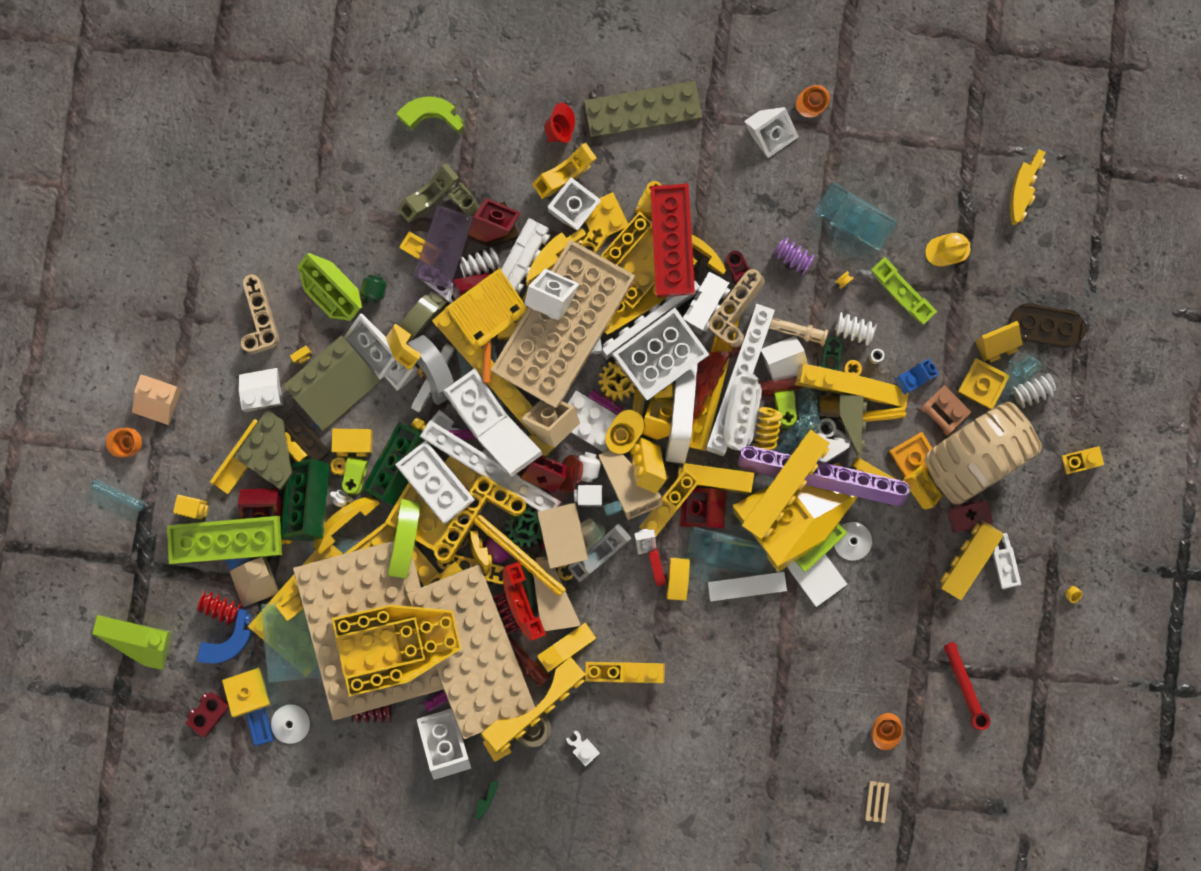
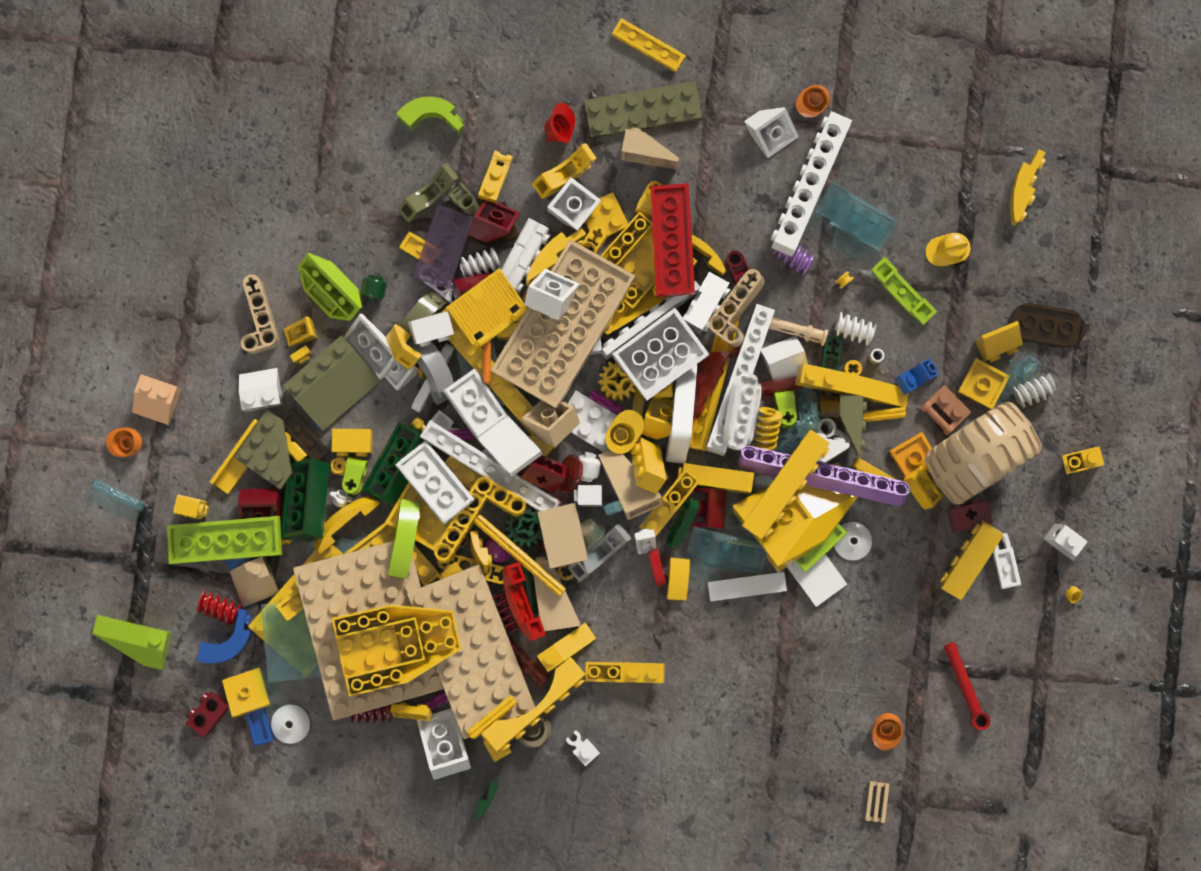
(300, 332): none -> yellow slope
(418, 712): none -> yellow plate
(431, 328): none -> white brick
(491, 717): none -> yellow axle
(495, 177): none -> yellow plate
(643, 149): none -> tan slope
(648, 45): none -> yellow tile
(682, 523): none -> dark green beam
(838, 126): none -> white brick
(1065, 541): none -> white torso

